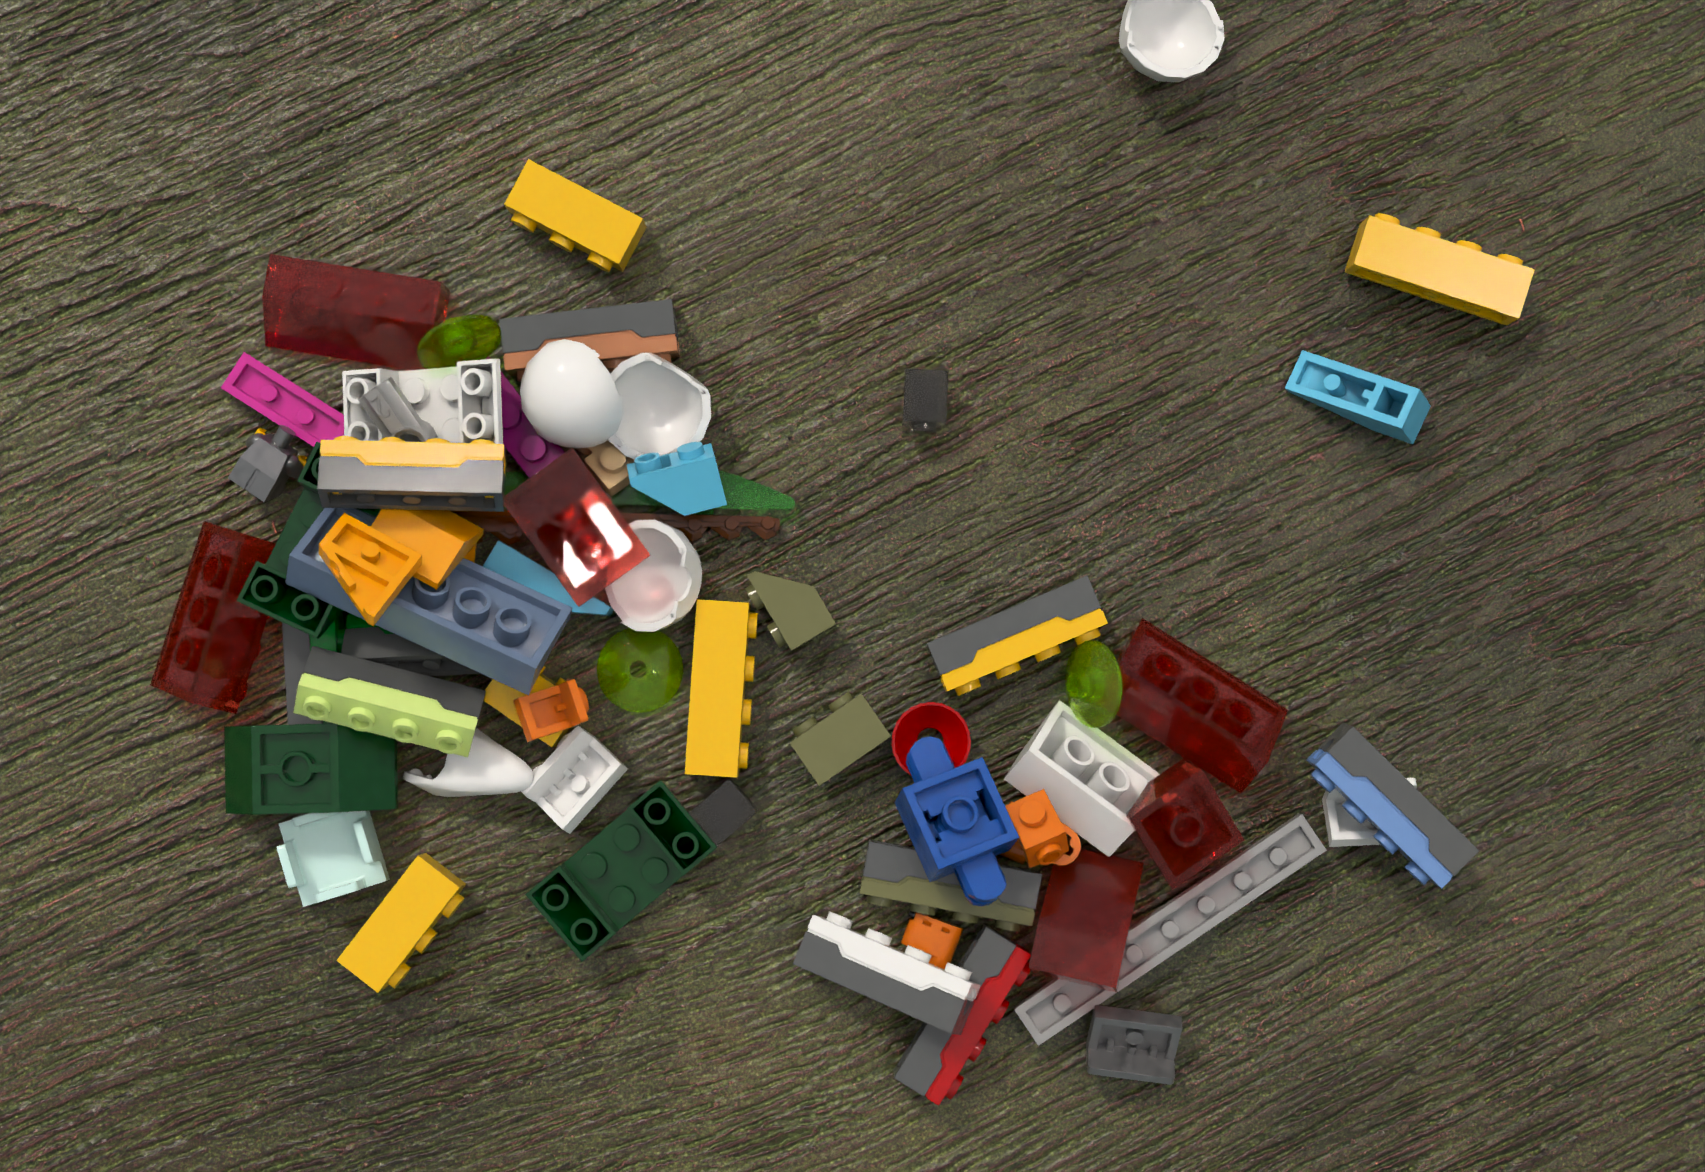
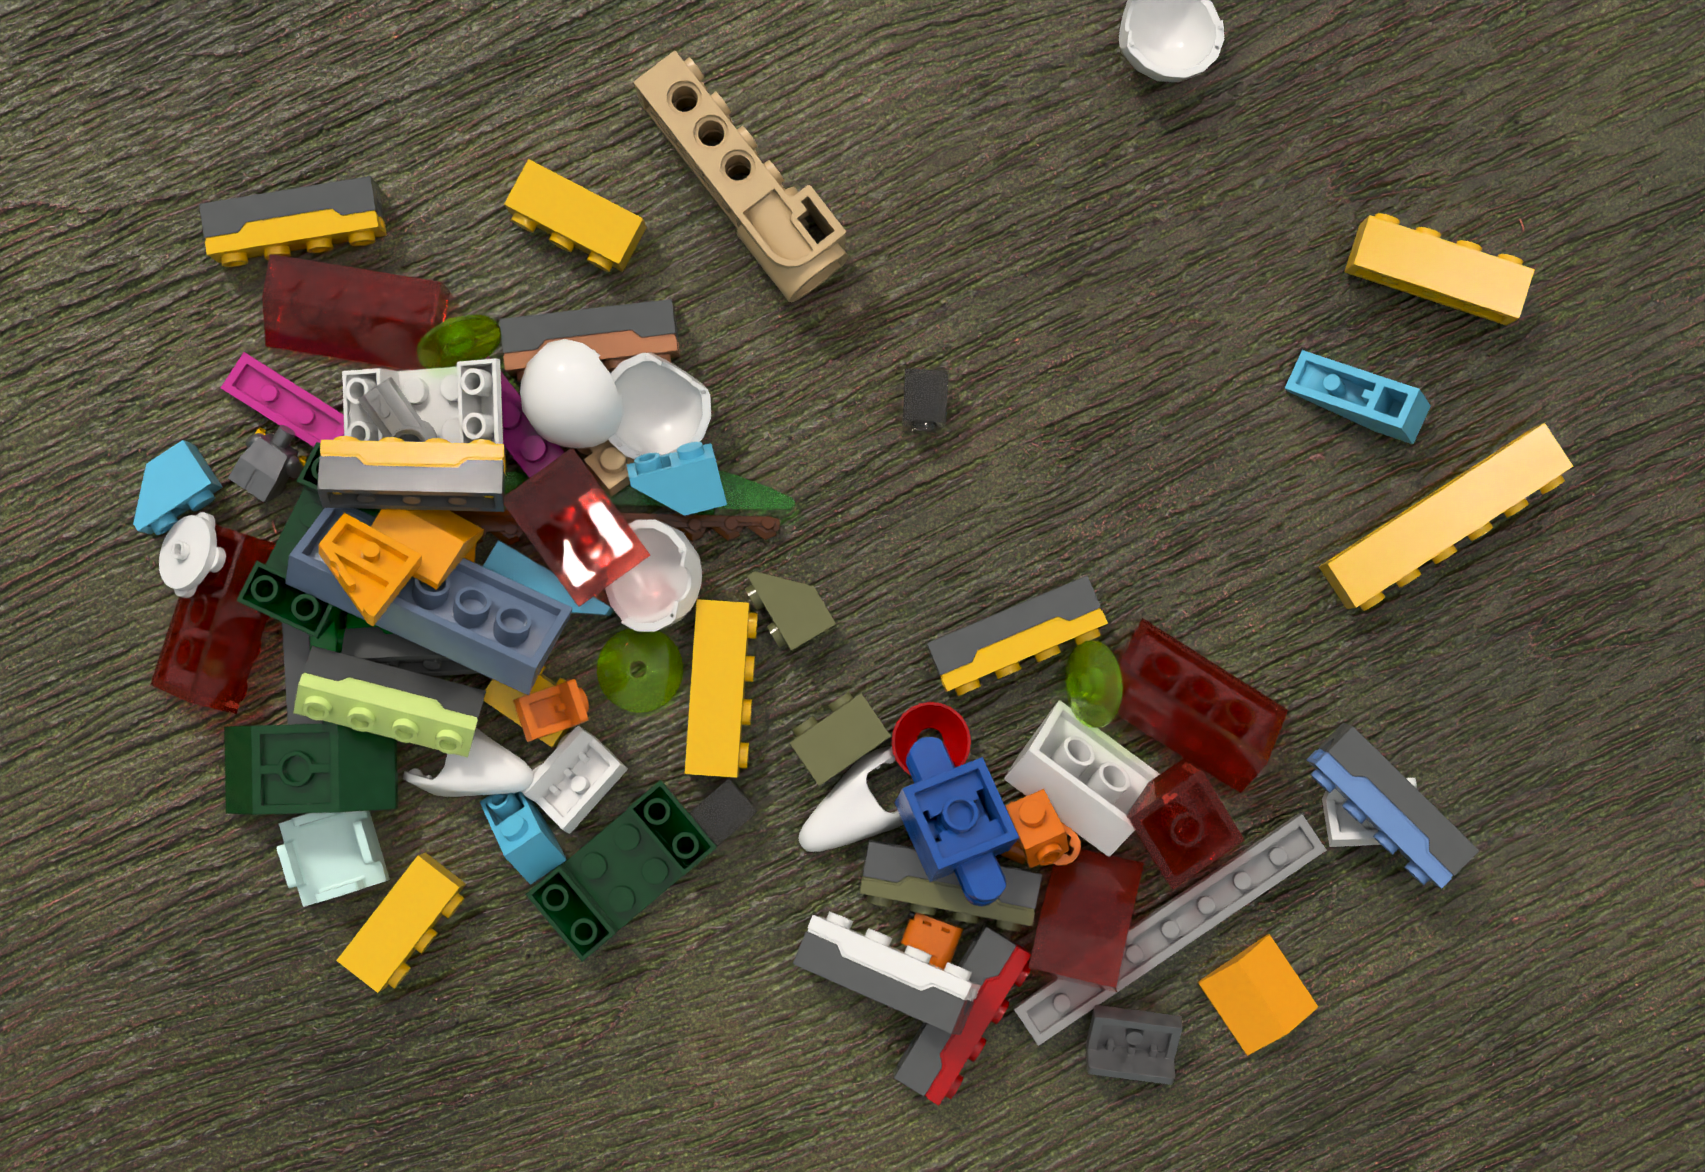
(172, 486): none -> medium azure slope
(190, 553): none -> white piece
(293, 220): none -> piece
(523, 834): none -> medium azure slope
(759, 206): none -> tan brick
(850, 809): none -> white animal
(1258, 995): none -> light orange slope
(1445, 517): none -> yellow brick

